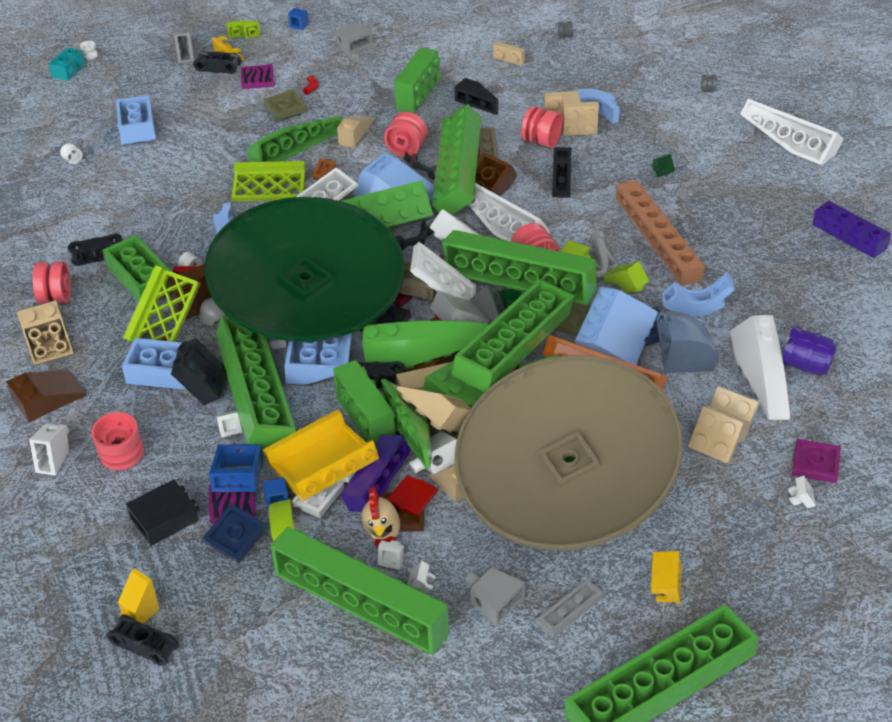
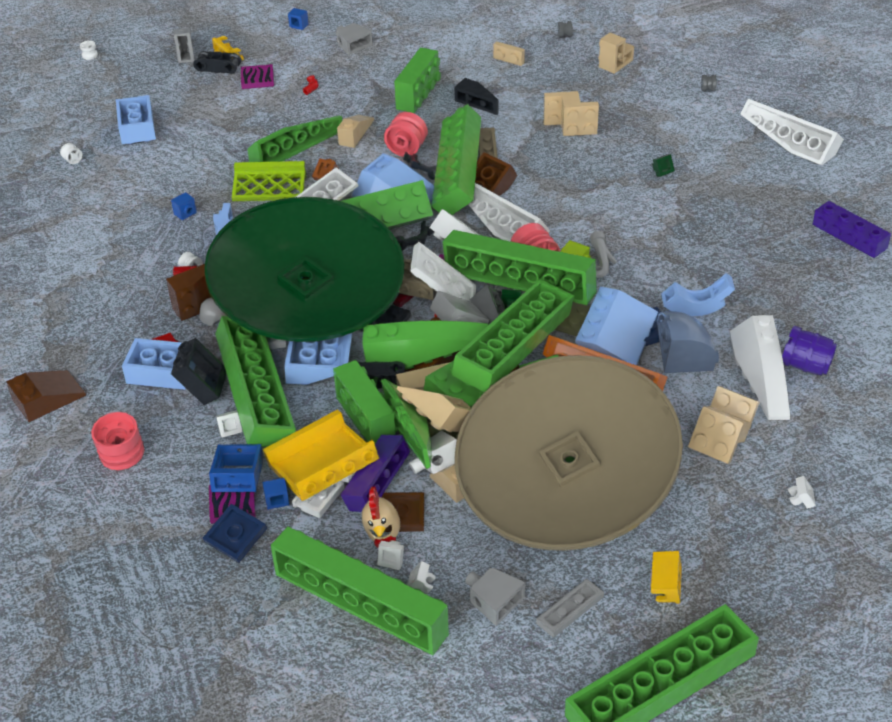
(45, 333): tan slope -> none
(49, 448): white torso -> none
(51, 282): coral wheel -> none
(66, 64): teal brick -> none
(91, 249): black piece -> none
(132, 264): bright green brick -> none
(138, 597): yellow slope -> none
(149, 302): lime fence -> none
(154, 644): black piece -> none
(163, 512): black brick -> none
(183, 206): none -> blue plate
(244, 28): lime slope -> none
(280, 517): lime slope -> none
(285, 105): olive plate -> none
(412, 495): red piece -> none
(542, 126): coral wheel -> none
(561, 172): black slope -> none
(605, 100): light blue arch -> none
(614, 53): none -> tan brick
(628, 277): lime arch -> none
(660, 233): nougat brick -> none
(816, 460): magenta tile -> none

